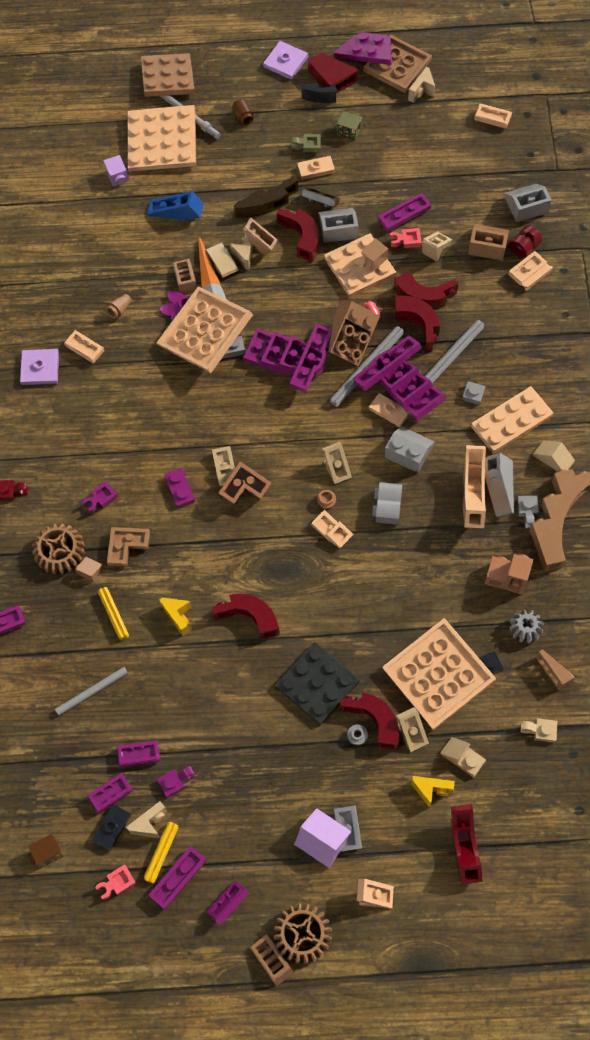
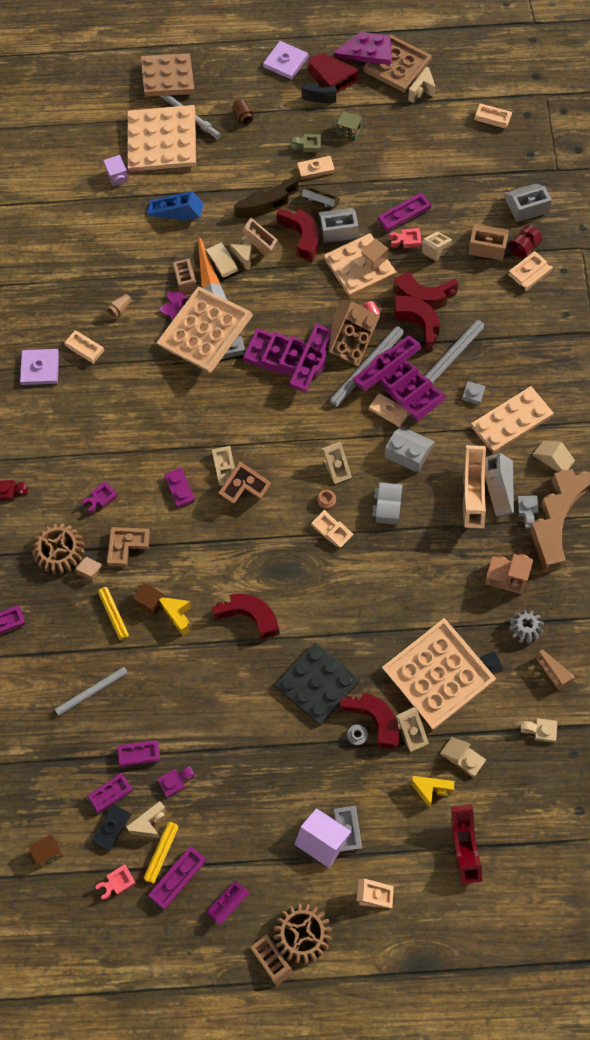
(147, 598): none -> reddish brown brick

